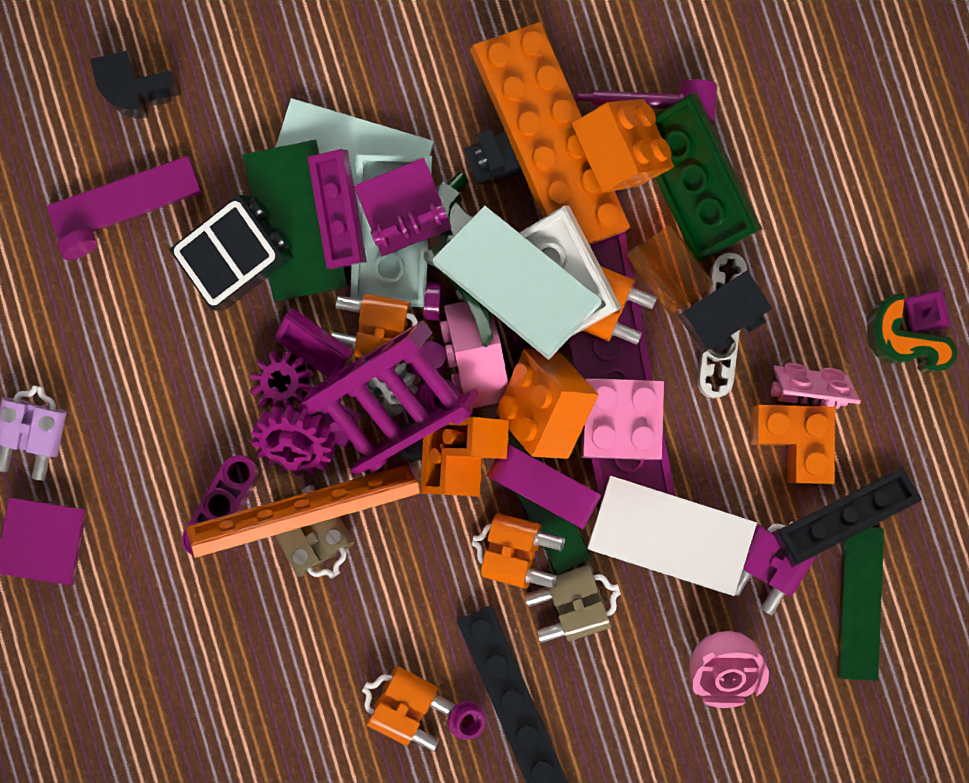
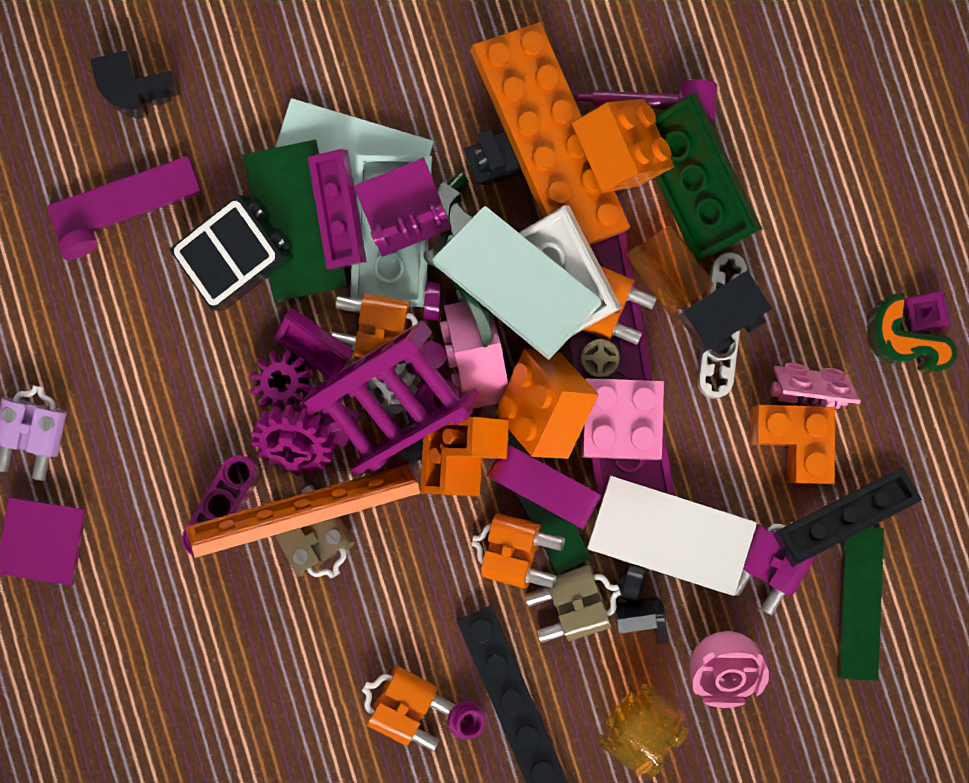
(605, 358): none -> dark tan wheel
(631, 582): none -> black tile
(642, 615): none -> black tile
(644, 731): none -> clear yellow brick

